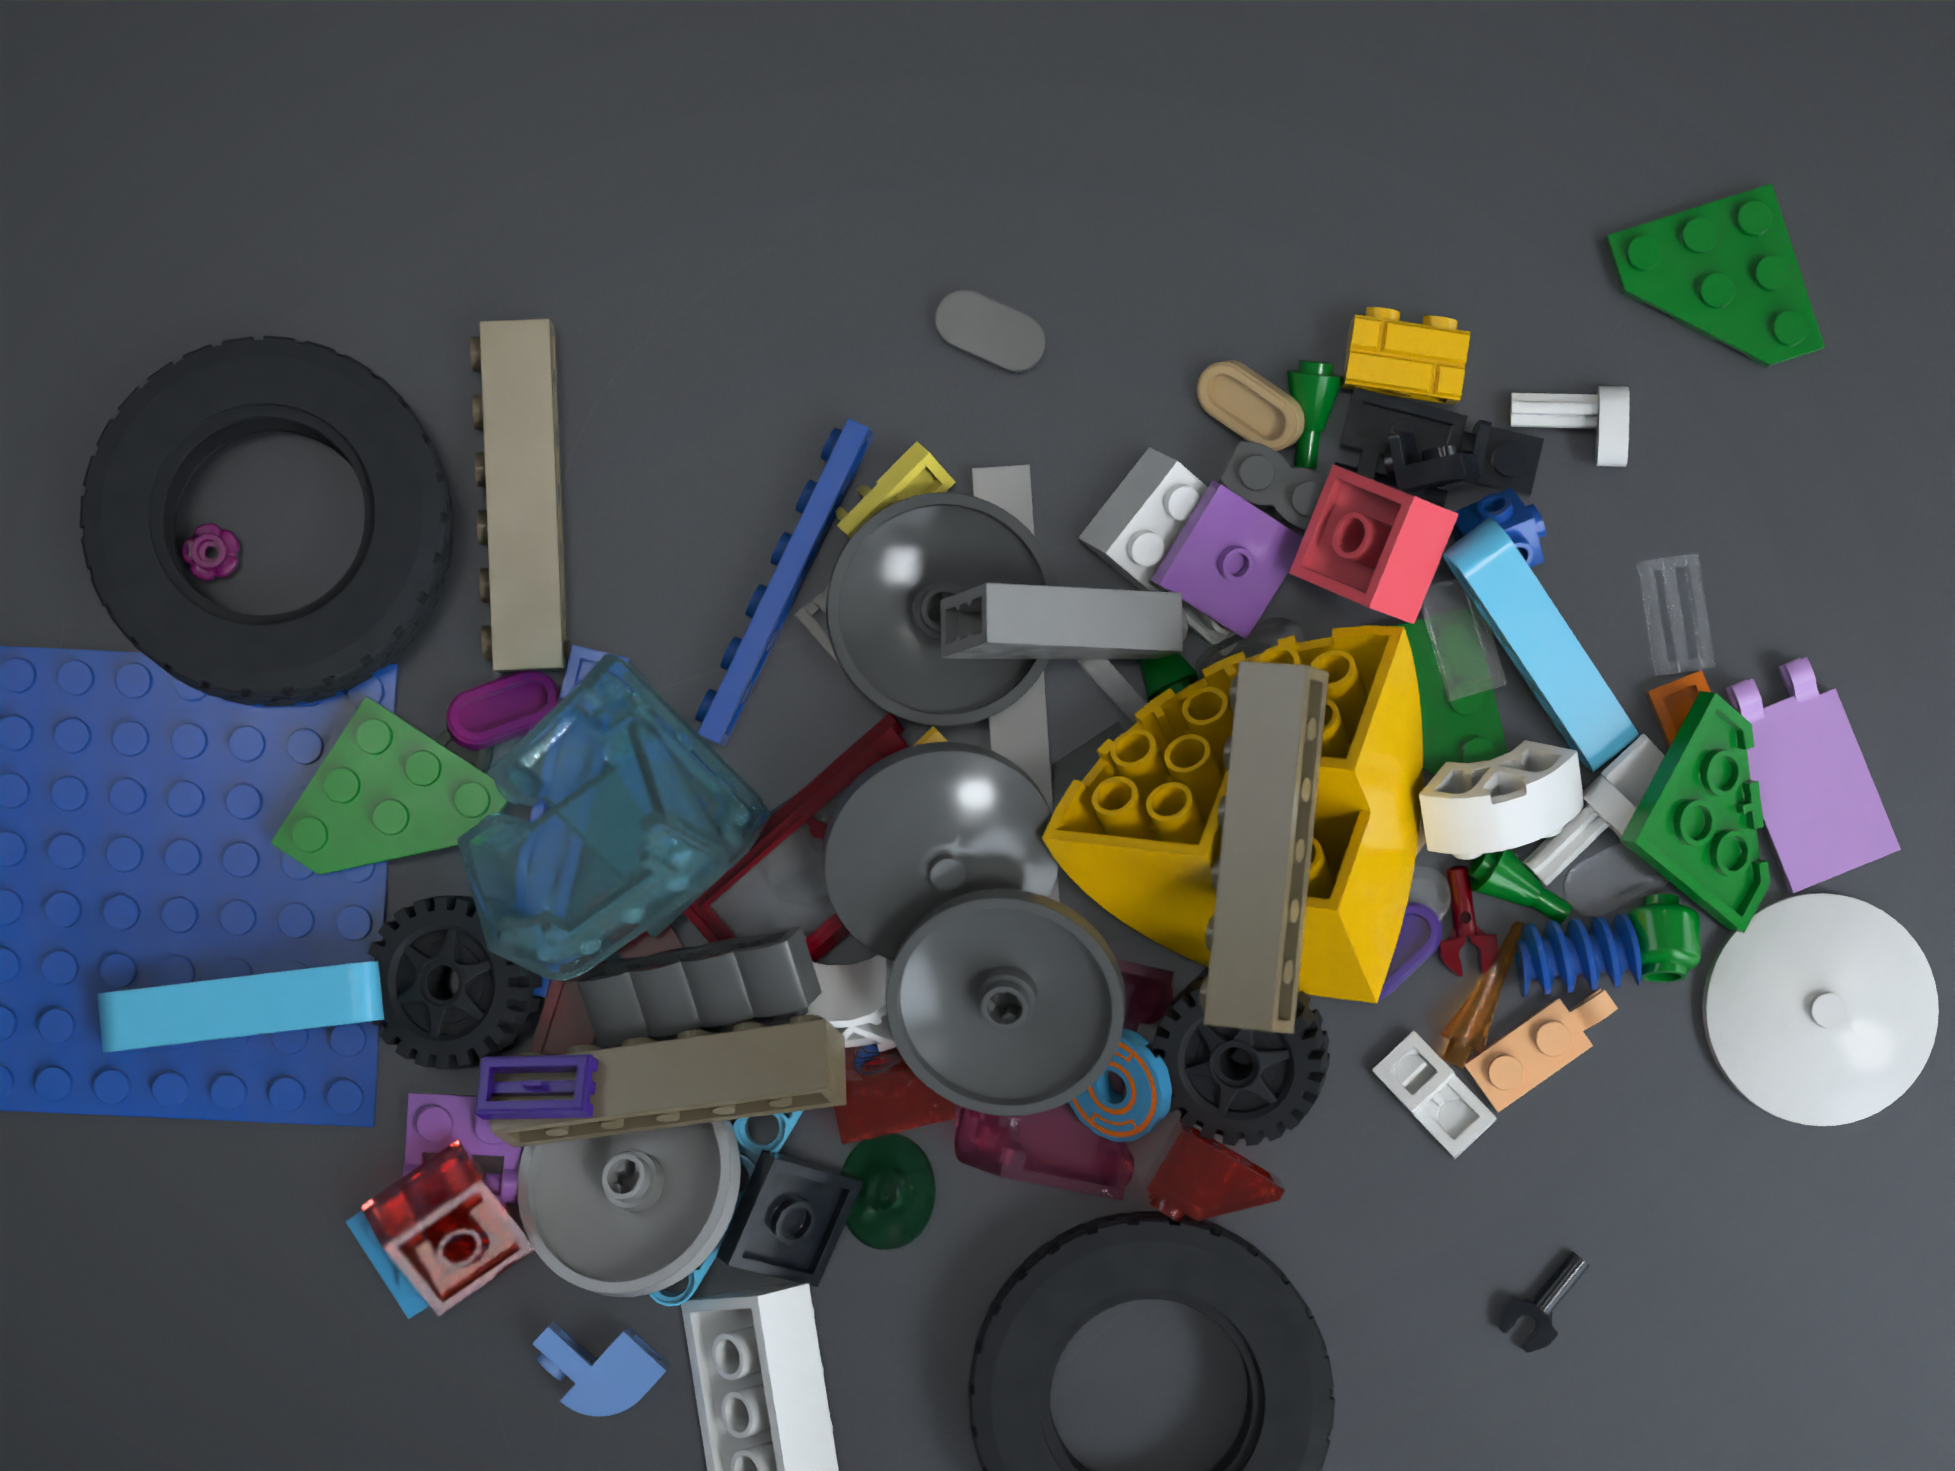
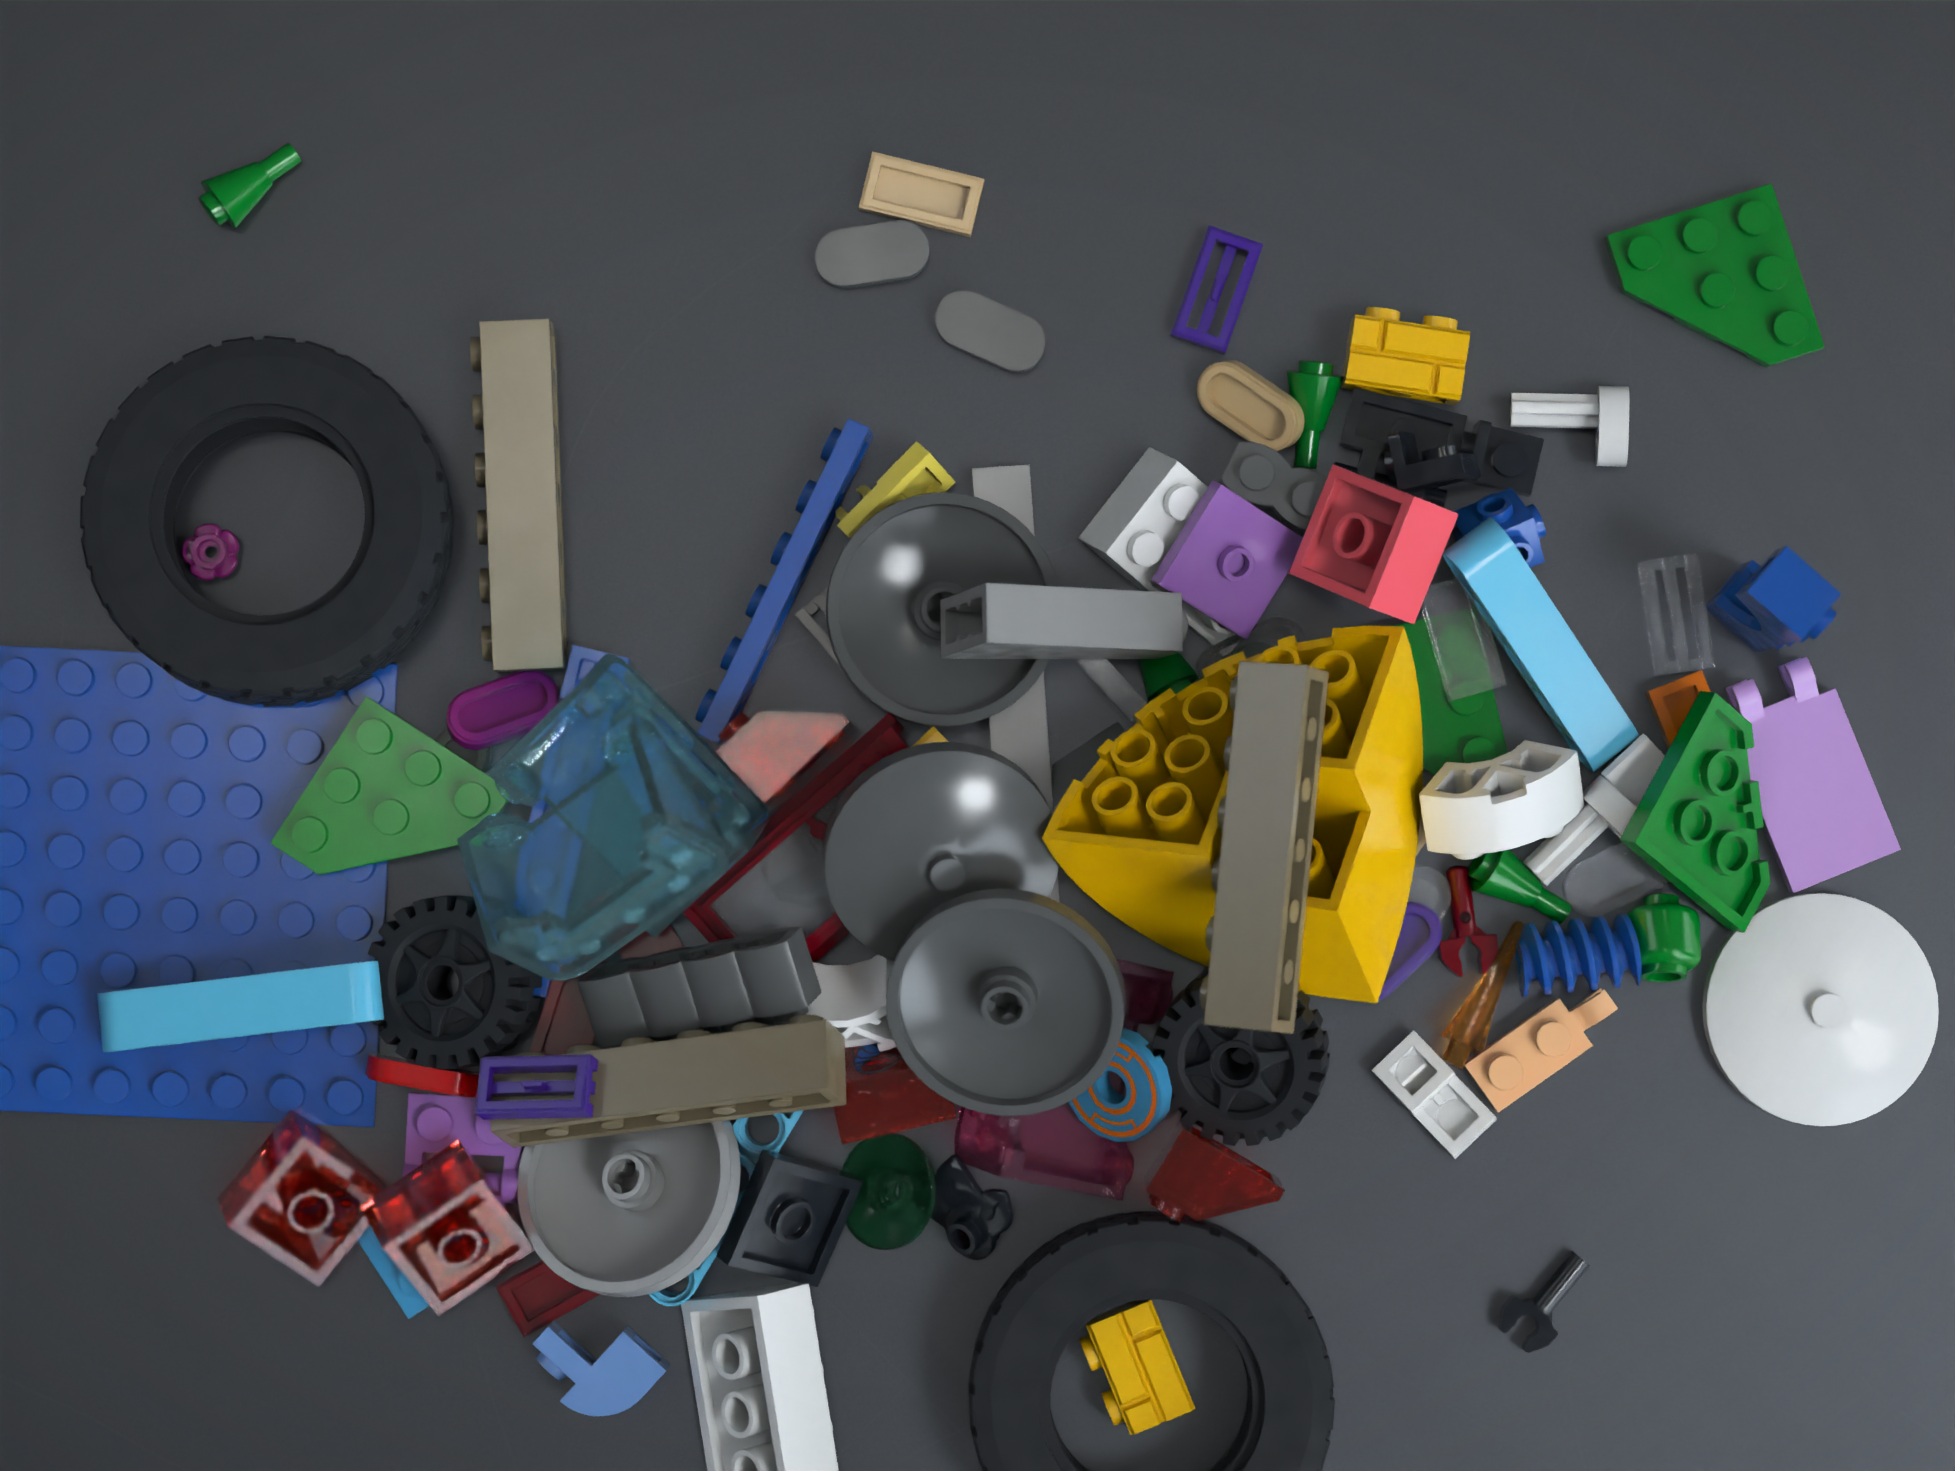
(236, 192): none -> green cone
(301, 1198): none -> clear red slope
(406, 1073): none -> red tile
(540, 1297): none -> dark red tile
(778, 747): none -> clear red slope
(872, 254): none -> dark grey tile
(921, 194): none -> tan tile
(967, 1213): none -> black plate
(1138, 1366): none -> yellow brick
(1200, 336): none -> dark purple tile
(1775, 602): none -> blue arch

